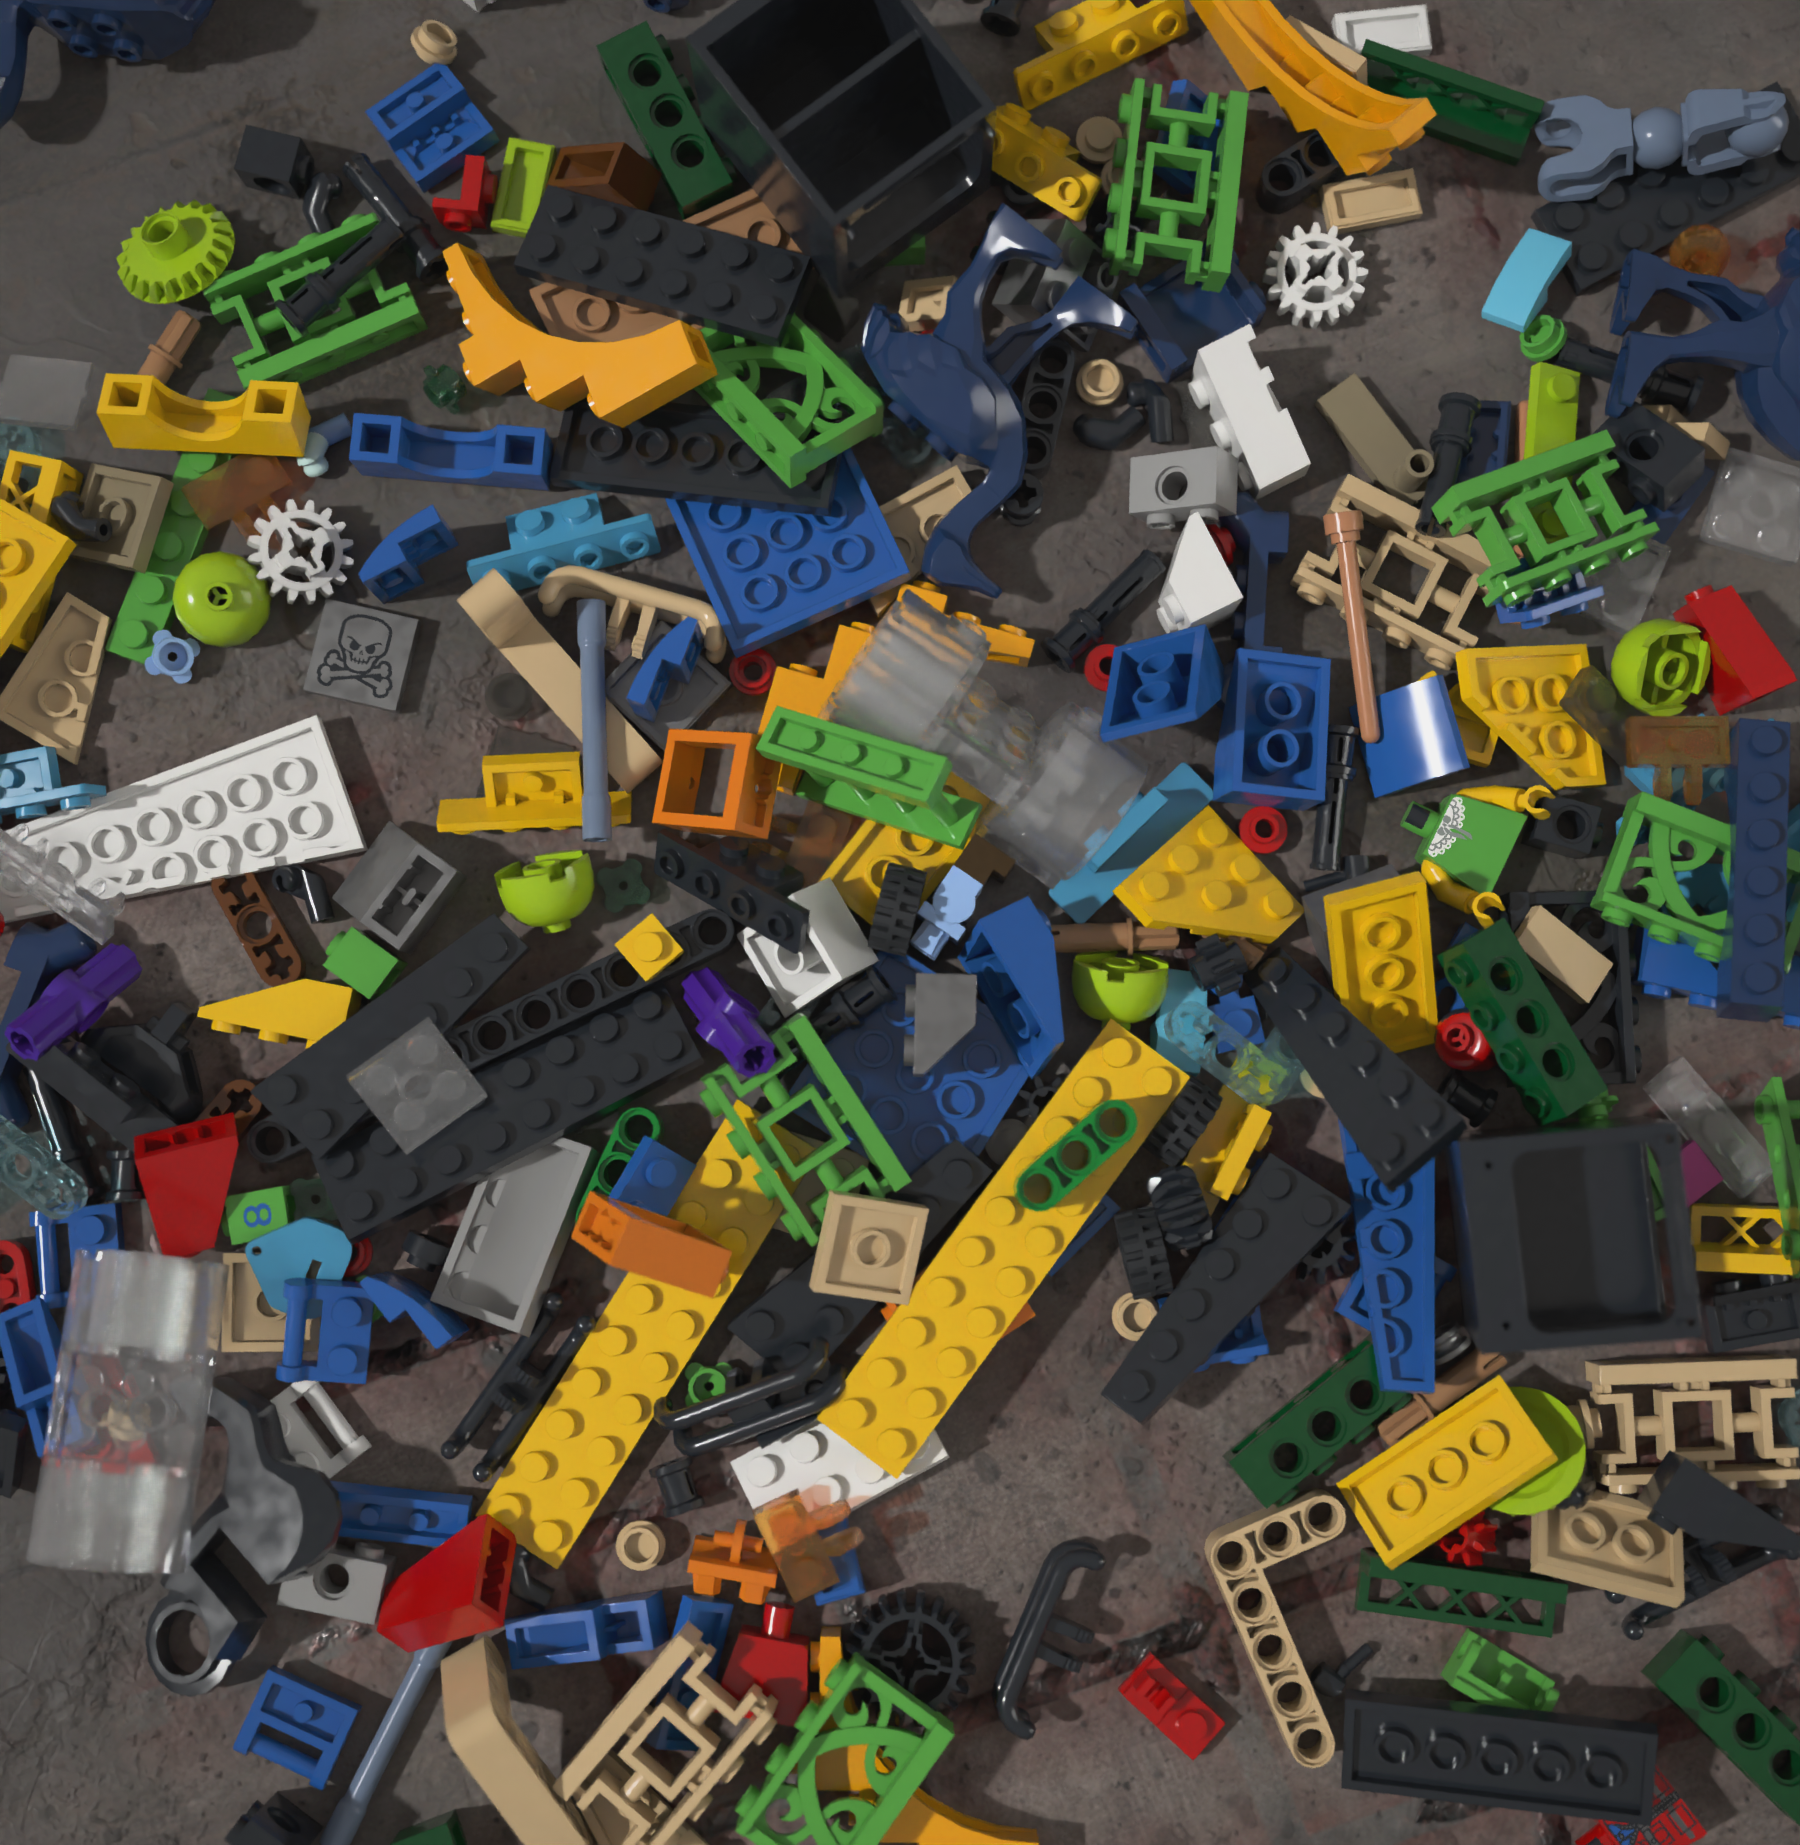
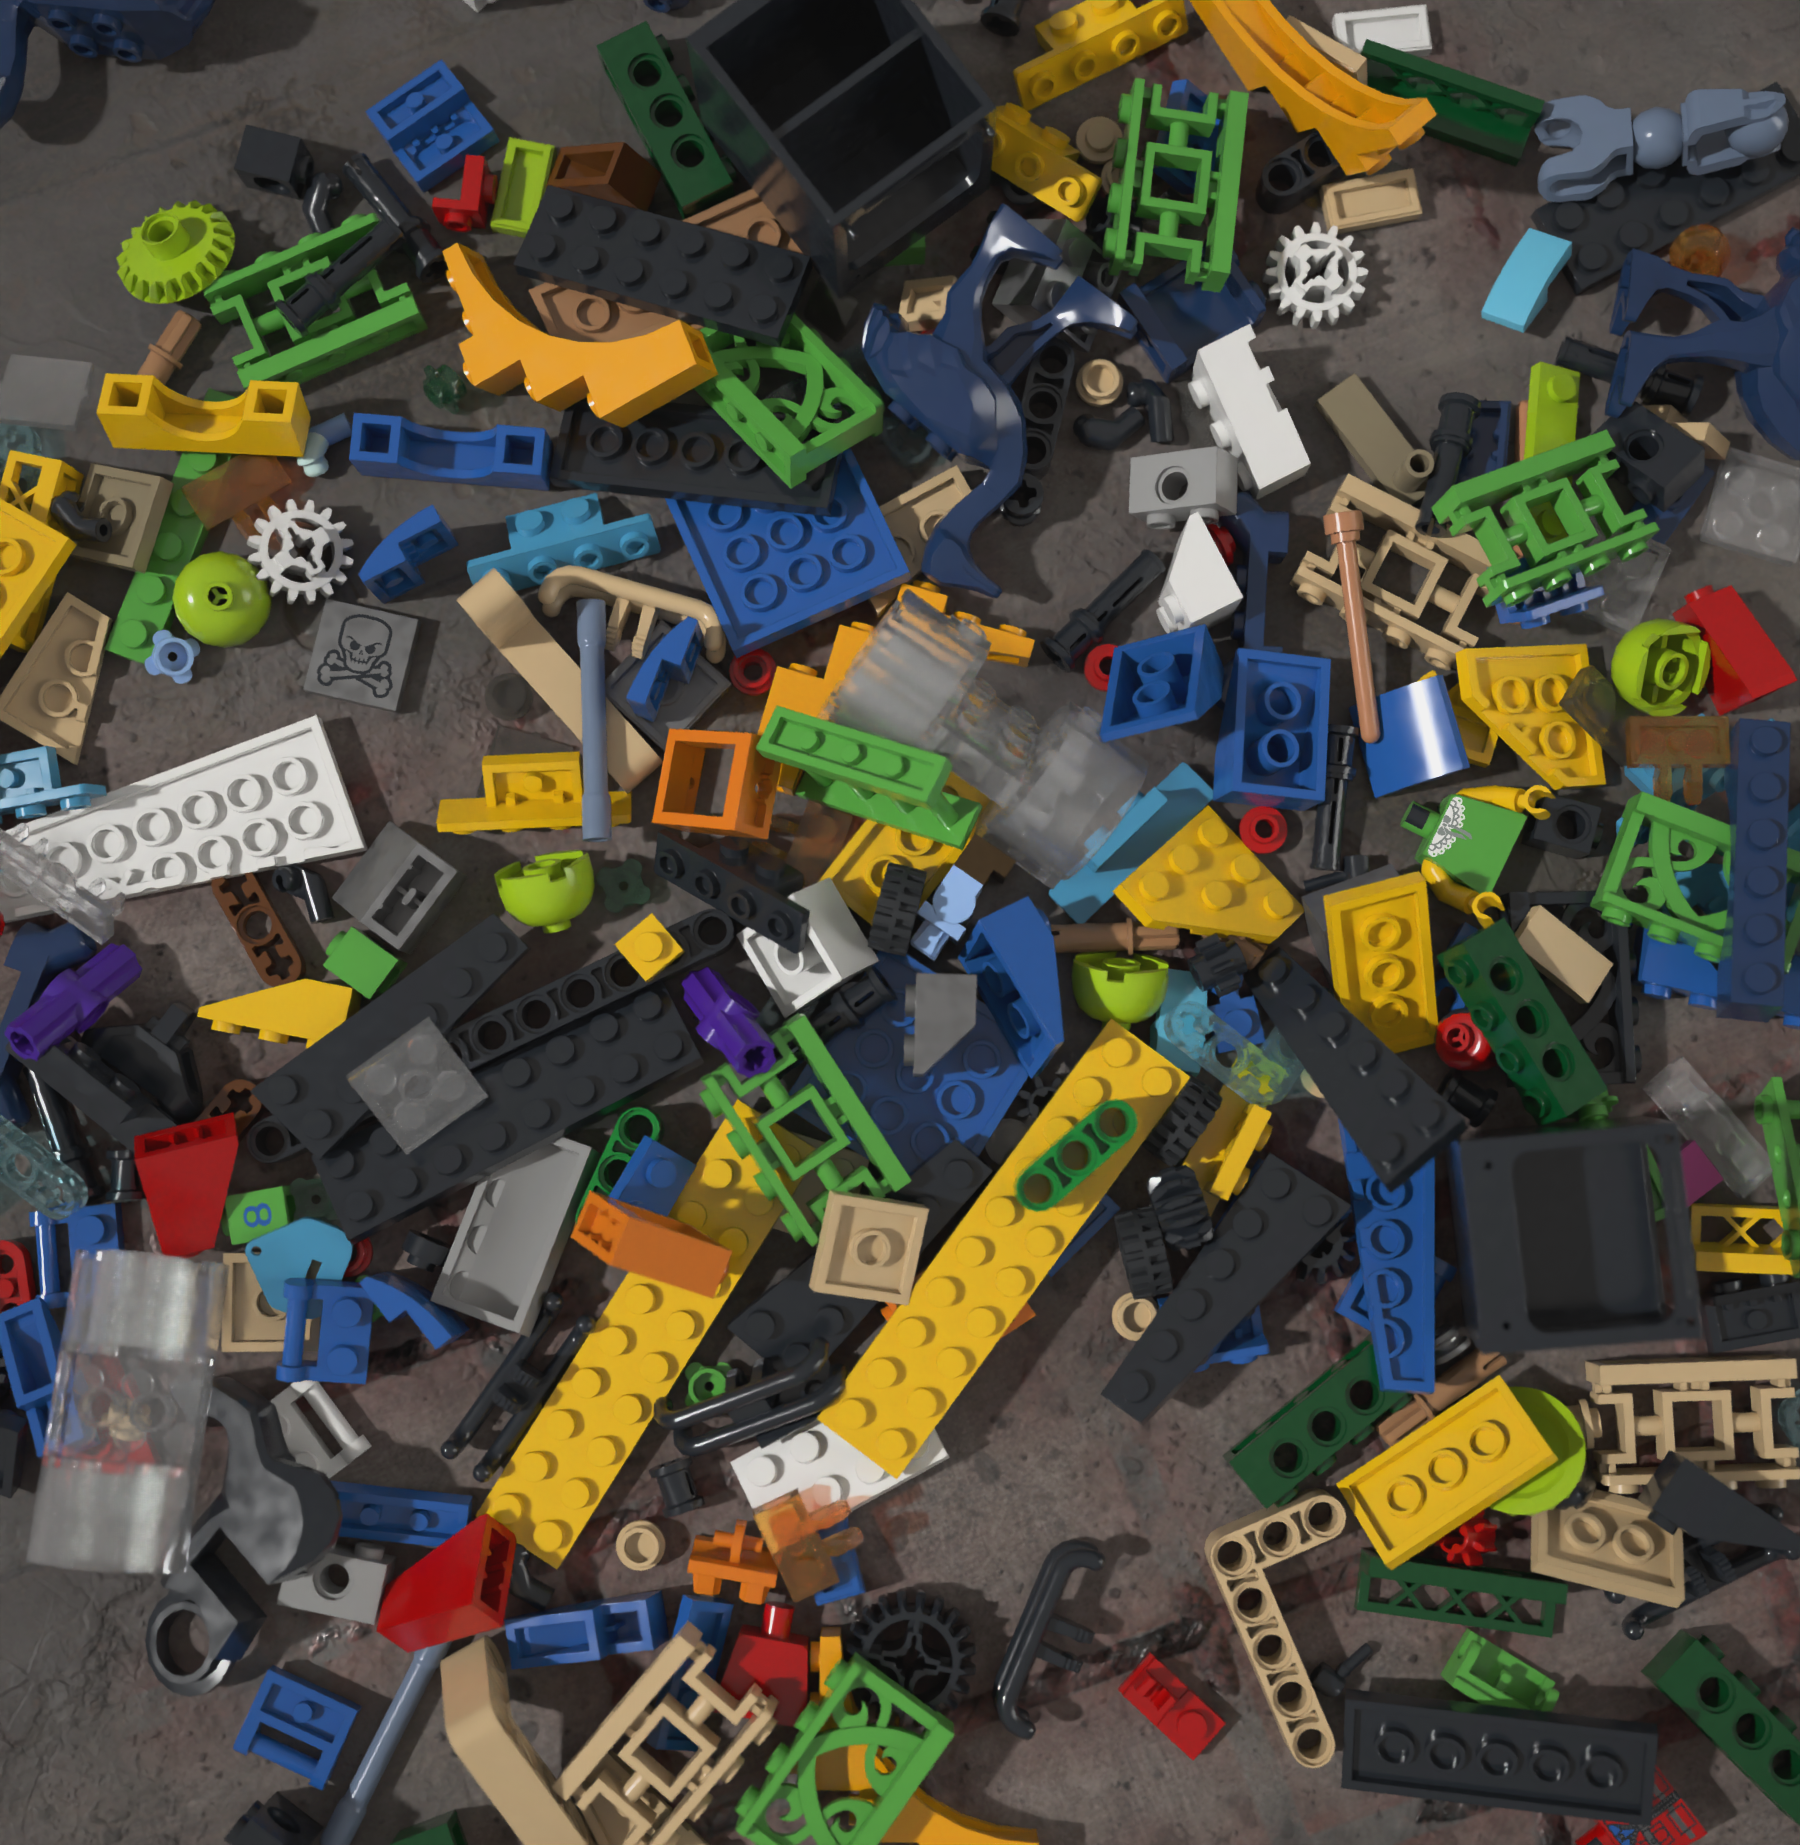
(434, 42): tan plate -> none
(1543, 338): bright green plate -> none

